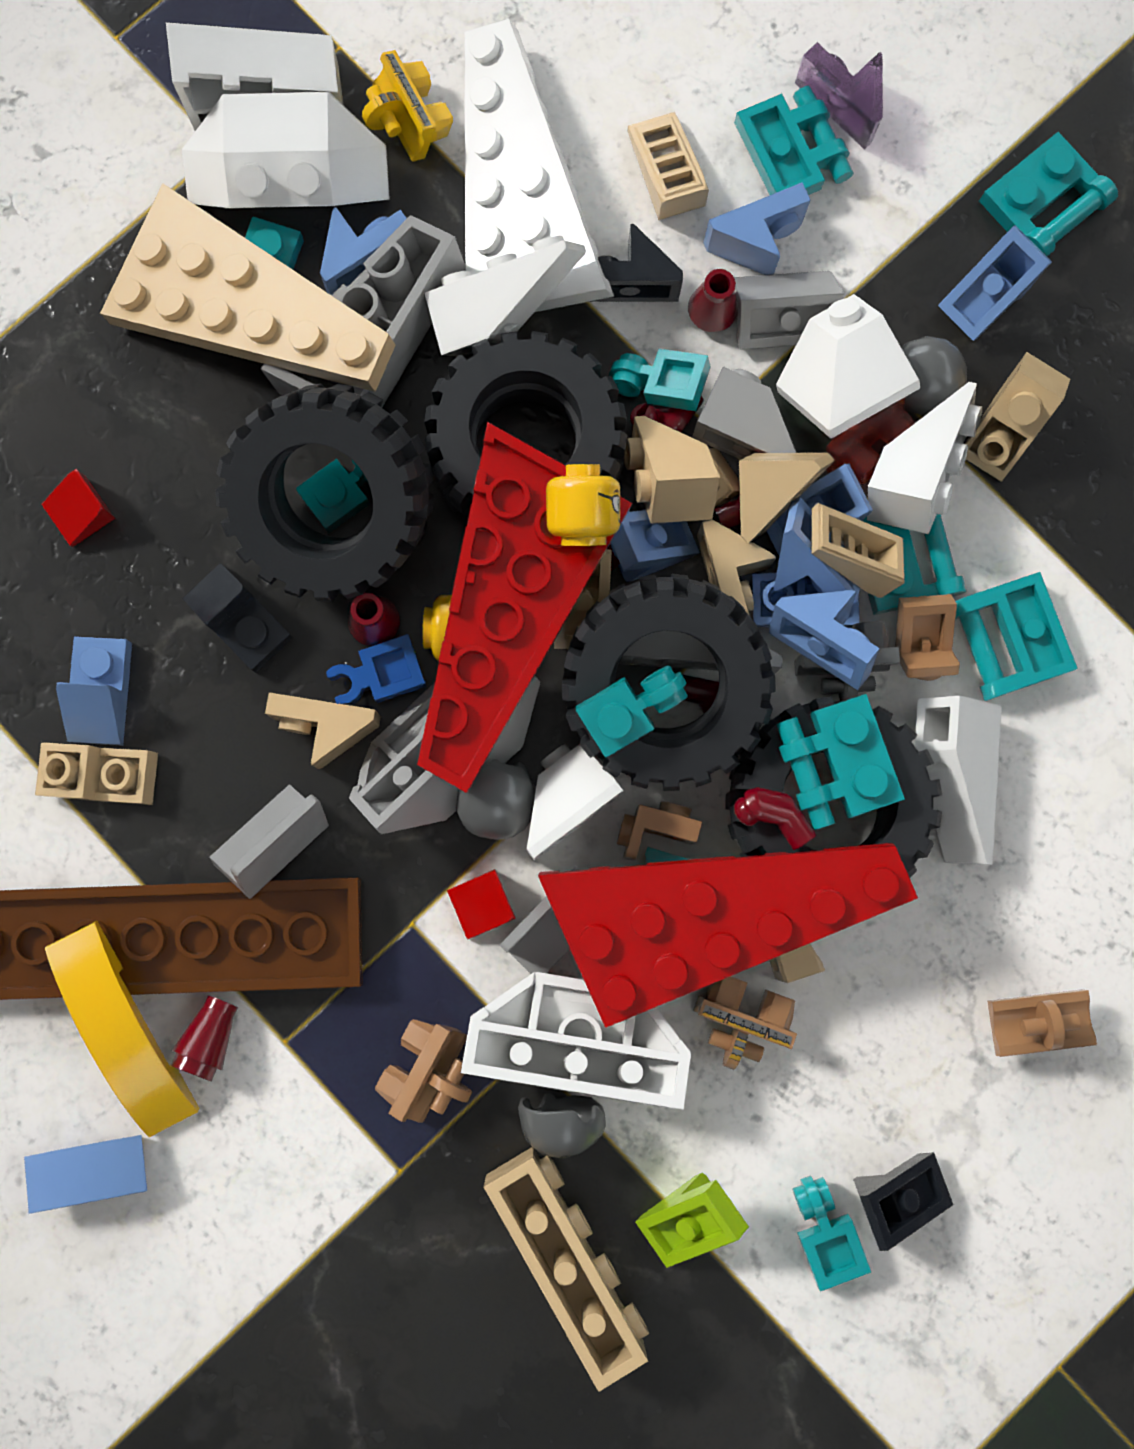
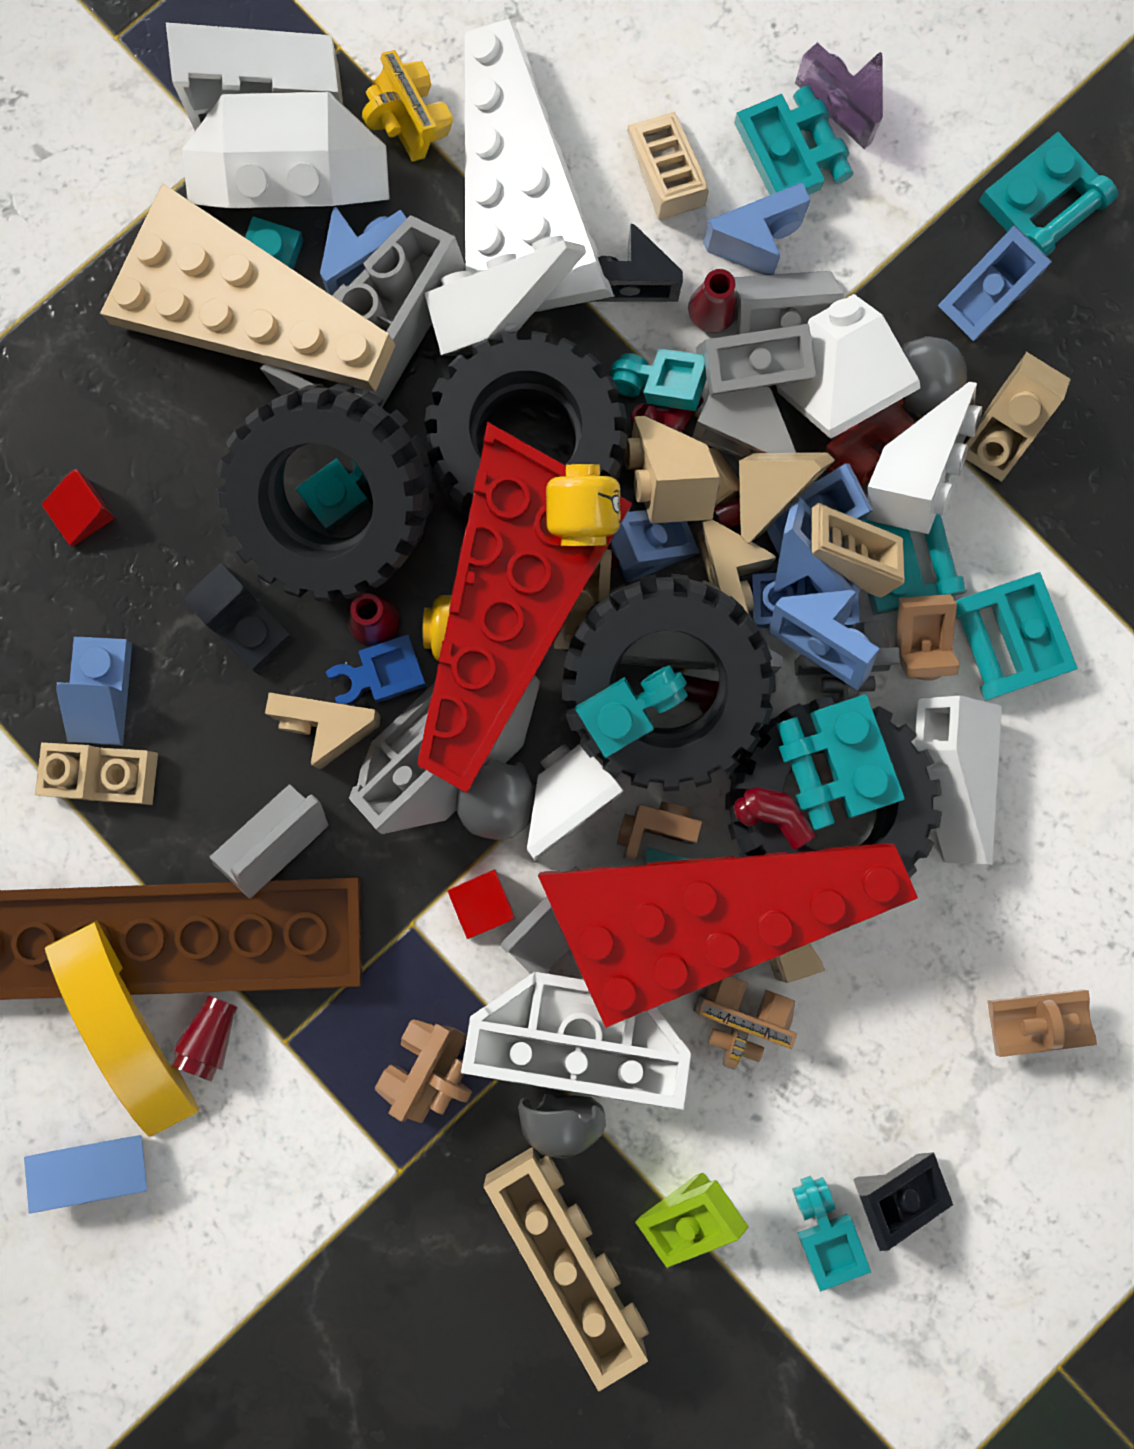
(758, 359): none -> light grey panel

